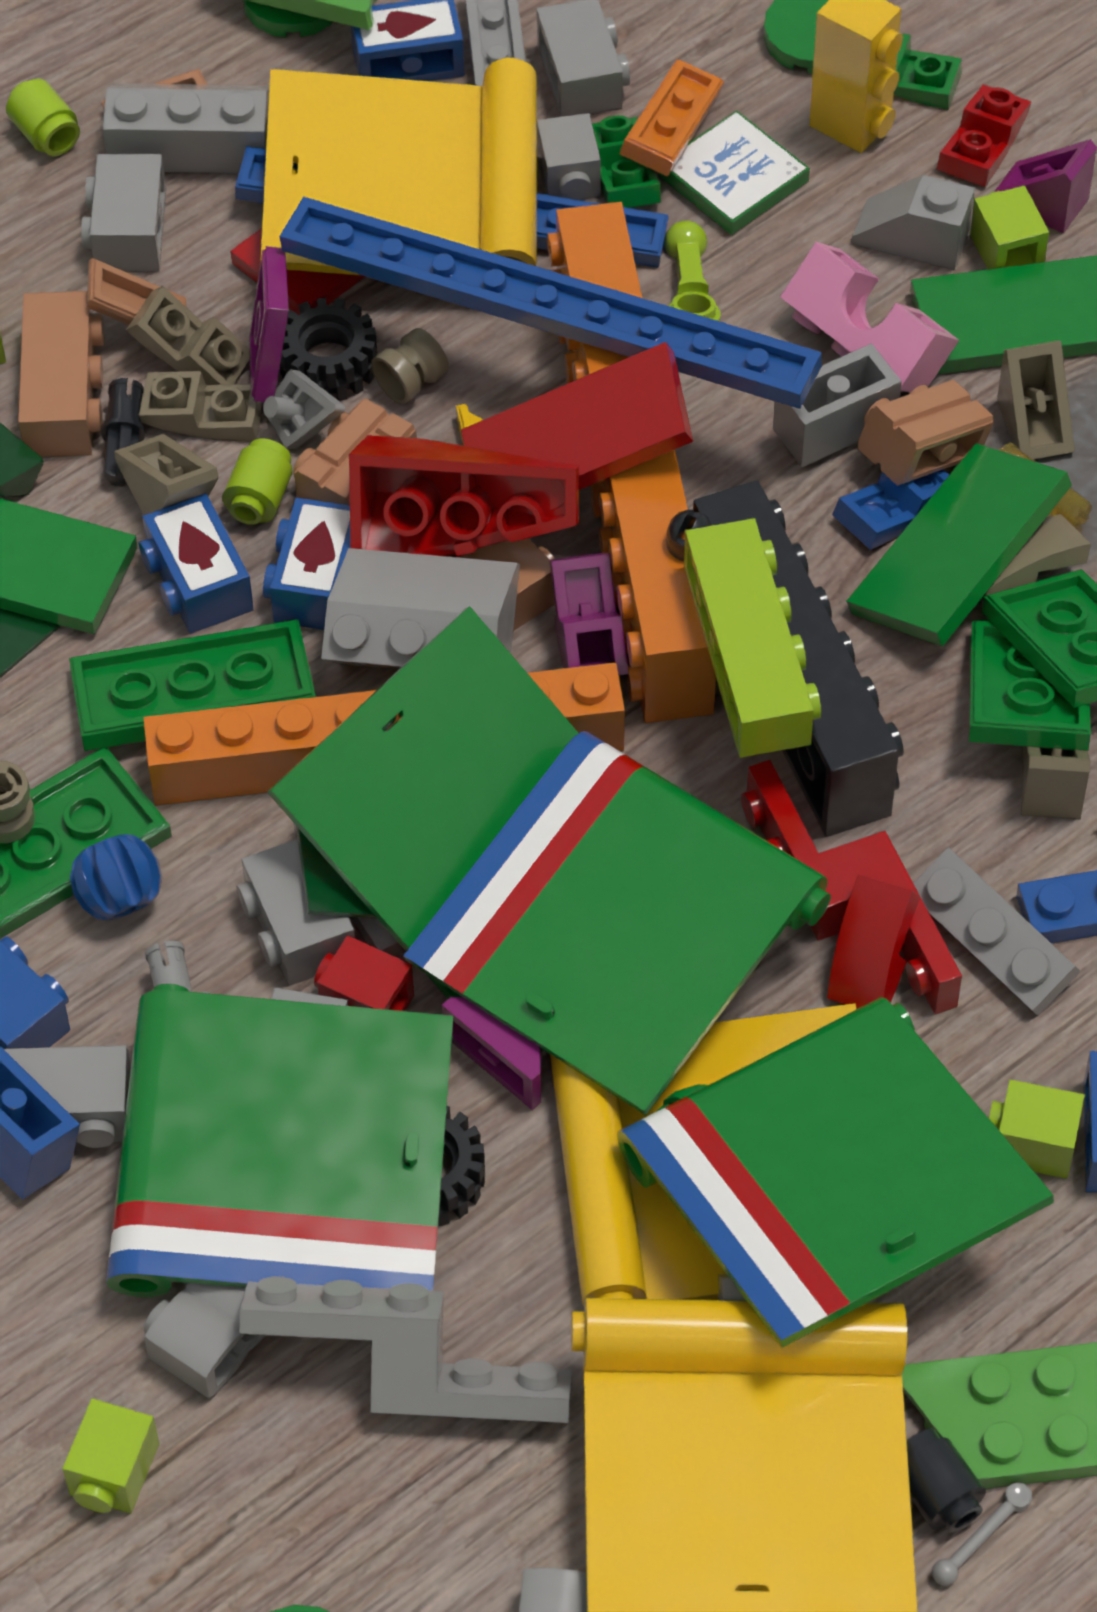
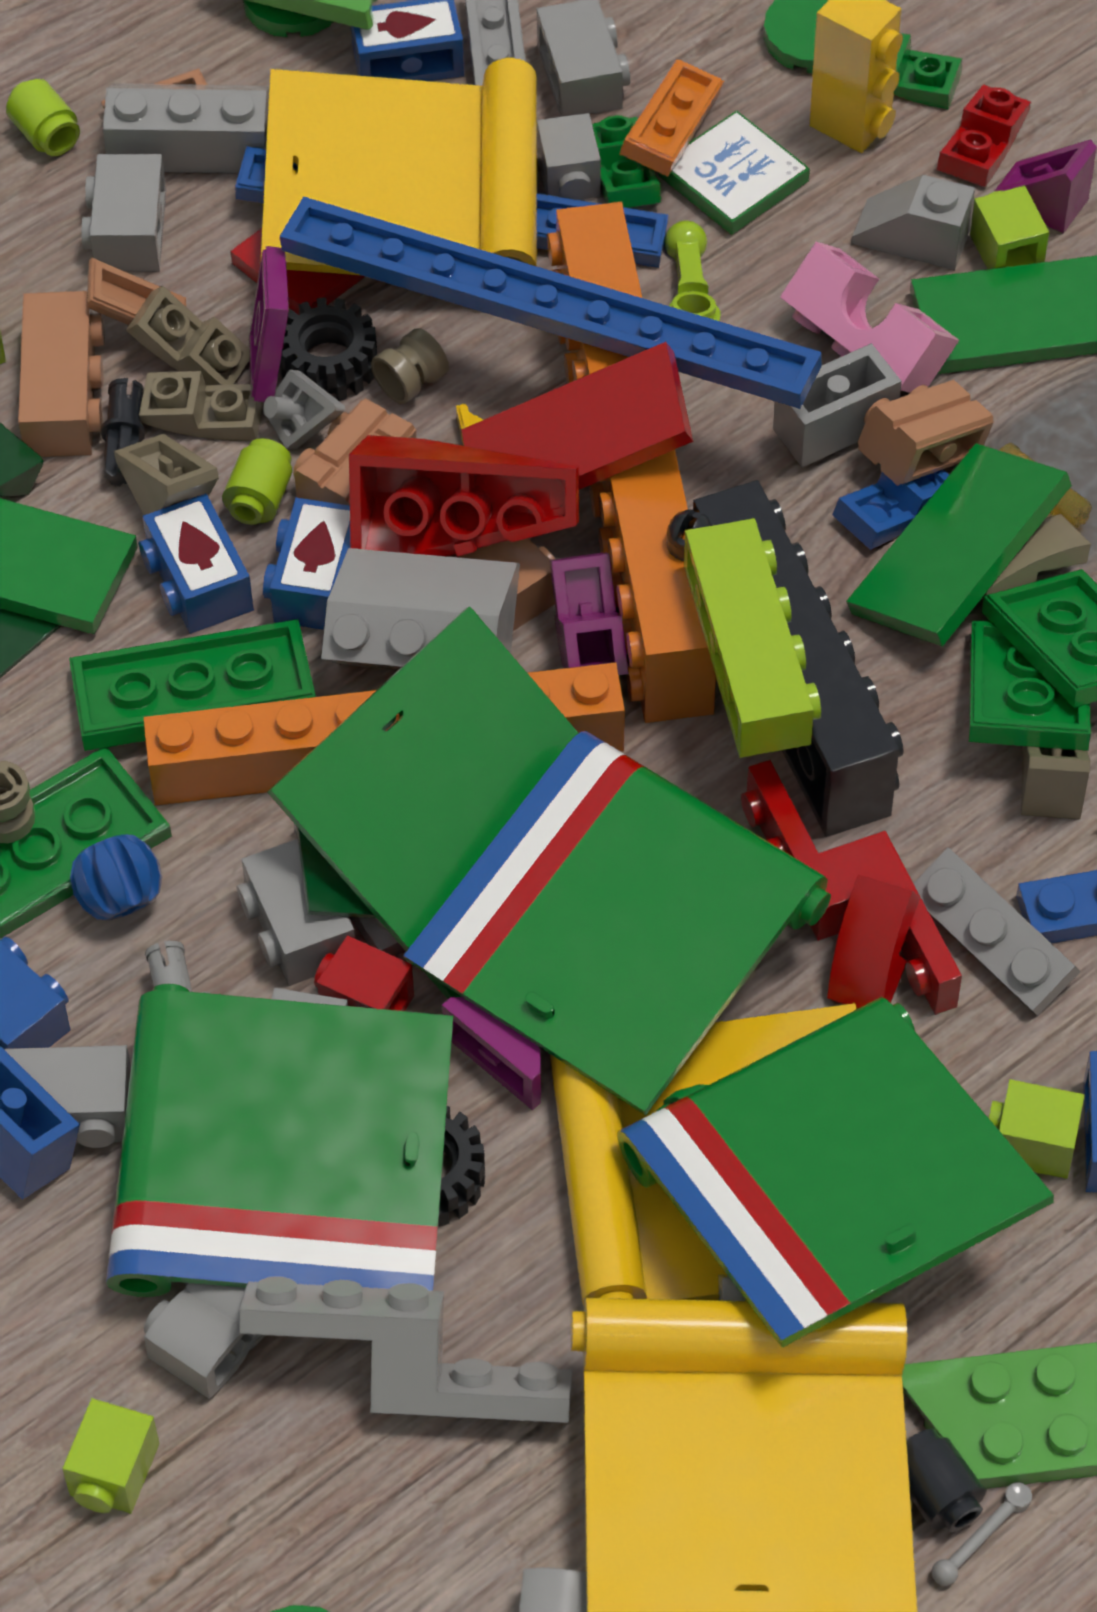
(1036, 399): dark tan slope -> none

